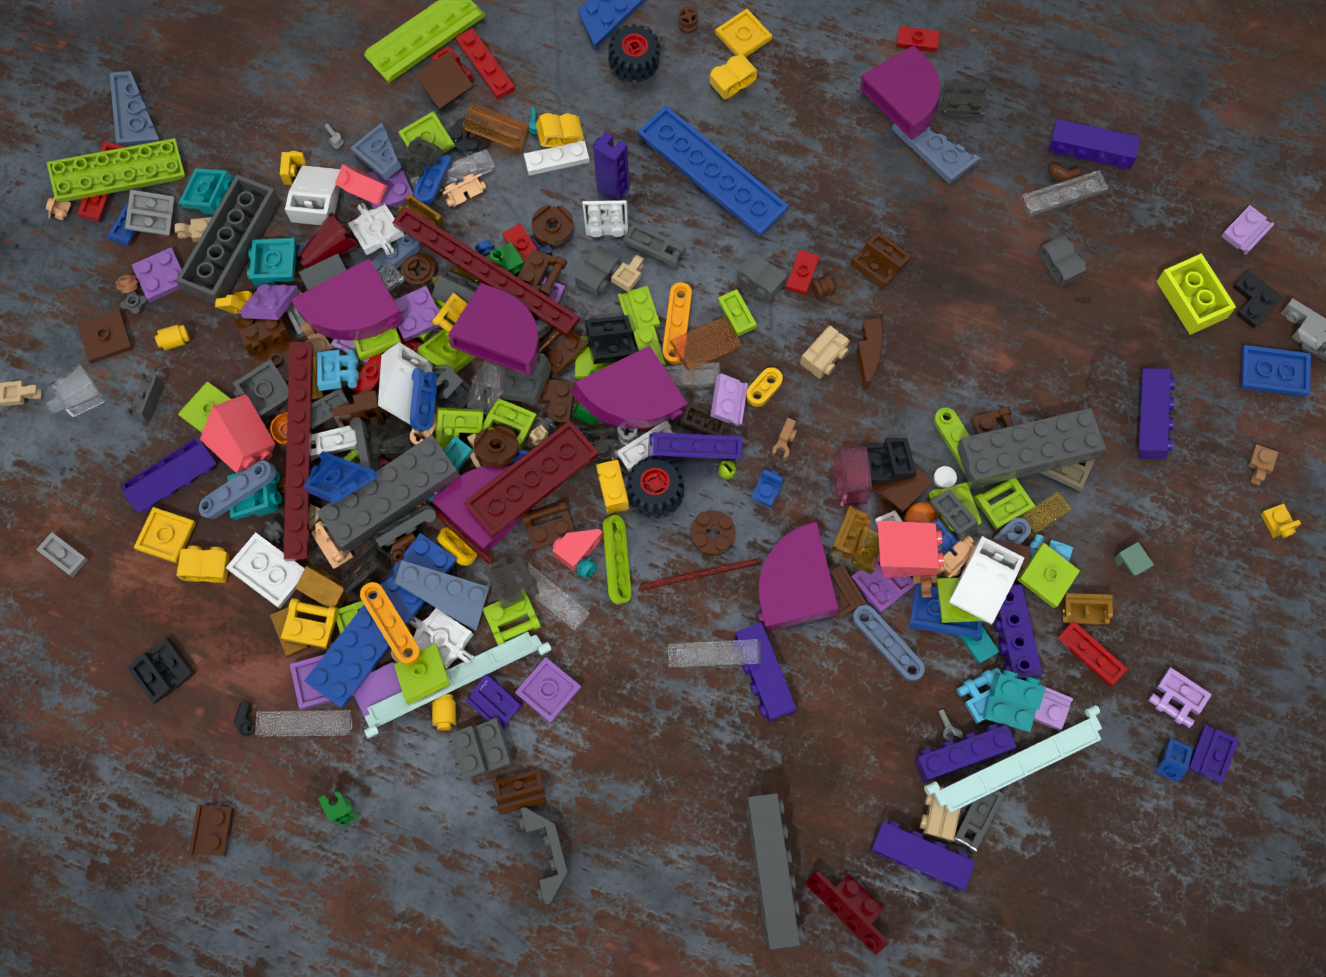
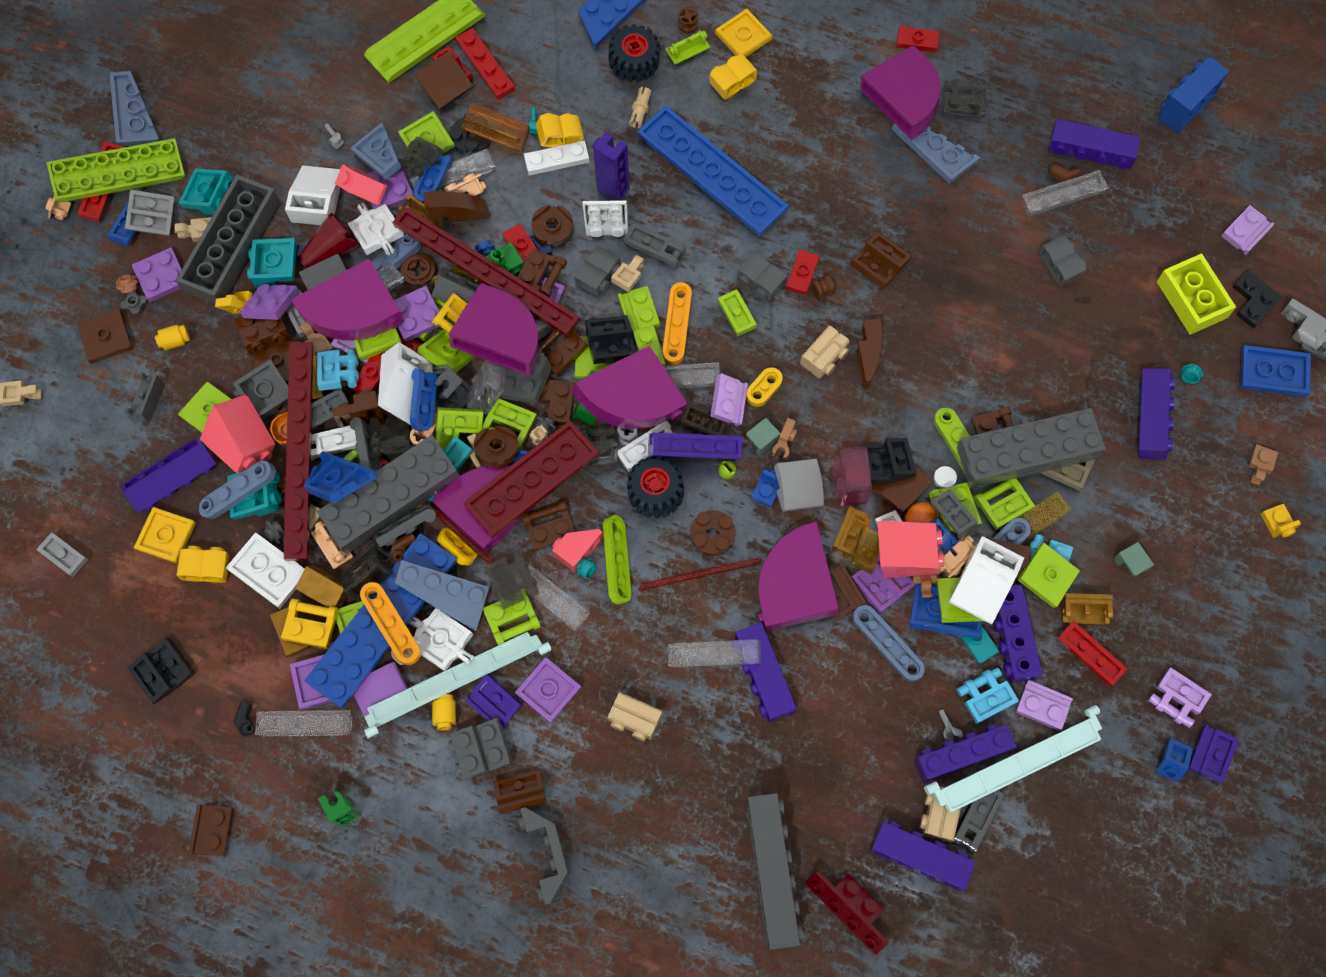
(75, 393): clear torso -> none
(289, 165): yellow bracket -> none
(423, 676): lime plate -> none
(454, 206): none -> reddish brown slope
(612, 487): yellow brick -> none
(634, 716): none -> tan brick
(640, 107): none -> tan pin
(688, 47): none -> lime hinge
(705, 343): clear orange piece -> none
(763, 436): none -> sand green panel
(799, 485): none -> light grey slope
(1014, 700): teal plate -> none
(1191, 373): none -> teal plate
(1192, 94): none -> blue brick

